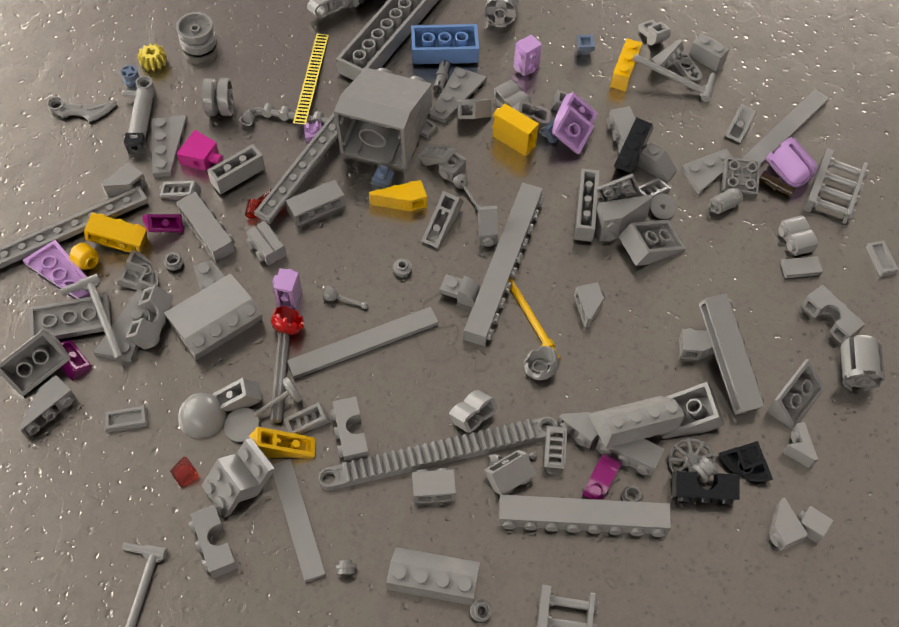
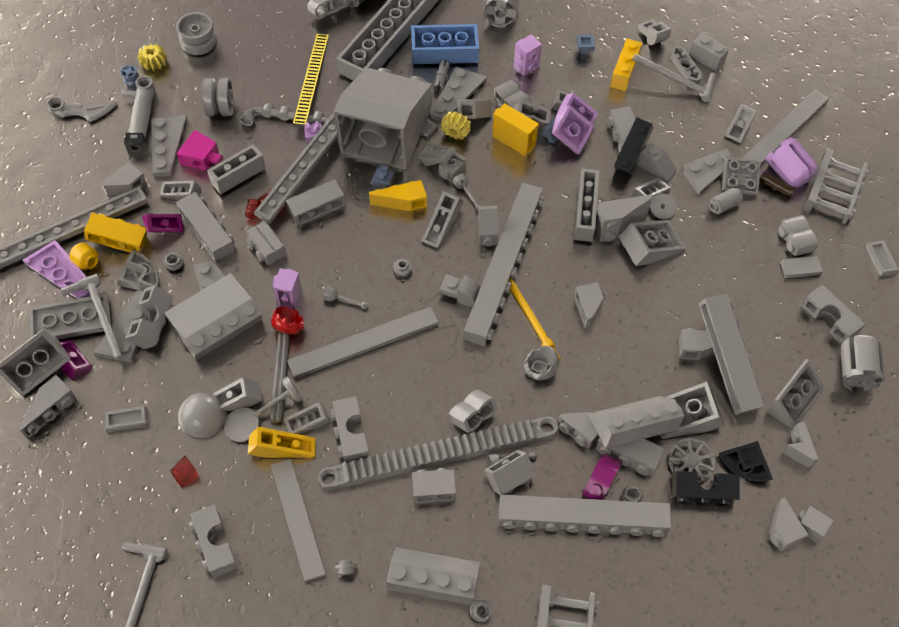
(237, 477): light grey bracket -> none
(455, 125): none -> light yellow gear
(550, 464): light grey slope -> none
(620, 189): light grey slope -> none
(669, 55): light grey slope -> none
(704, 469): light grey wheel -> none

